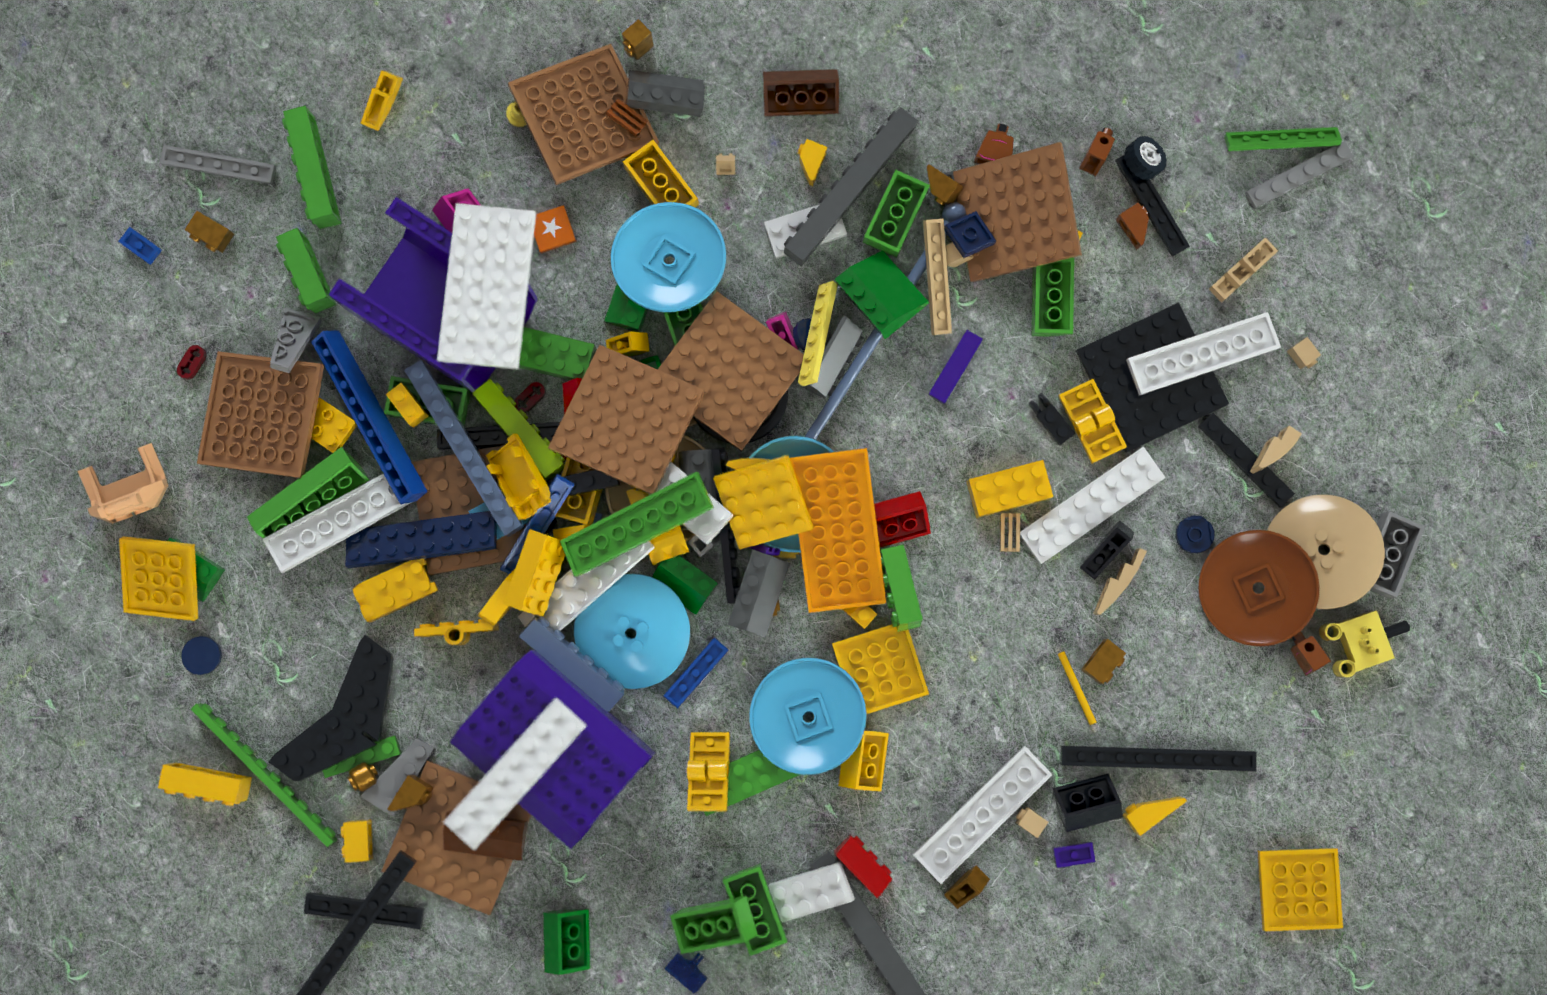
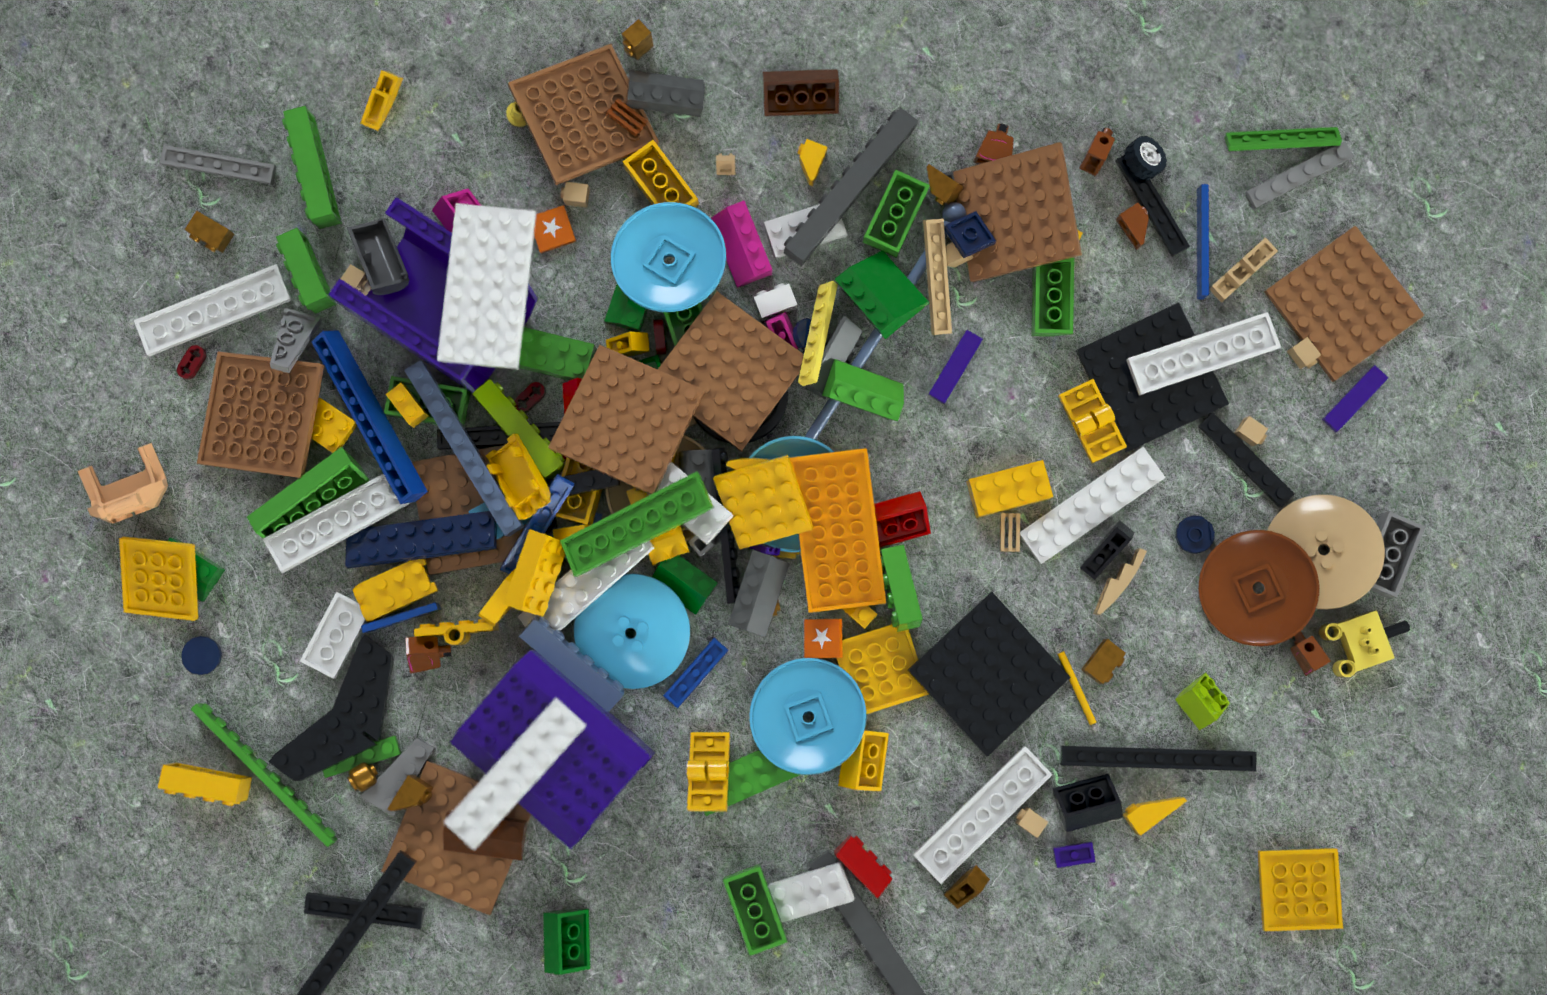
(140, 245): blue plate -> none
(212, 310): none -> white plate
(334, 636): none -> white plate
(357, 279): none -> tan brick
(357, 840): yellow brick -> none
(379, 257): none -> dark grey container
(401, 617): none -> blue tile
(425, 653): none -> dark orange torso
(575, 194): none -> tan brick
(659, 336): none -> dark red beam
(687, 971): clear blue plate -> none
(713, 925): bright green brick -> none
(743, 246): none -> dark pink slope
(775, 301): none -> white brick
(822, 638): none -> orange tile
(865, 390): none -> bright green slope
(988, 674): none -> black plate
(1052, 420): black hinge -> none
(1202, 241): none -> blue tile
(1202, 701): none -> lime slope
(1251, 431): none -> tan brick
(1276, 448): tan slope -> none
(1344, 303): none -> medium nougat plate
(1355, 398): none -> dark purple tile

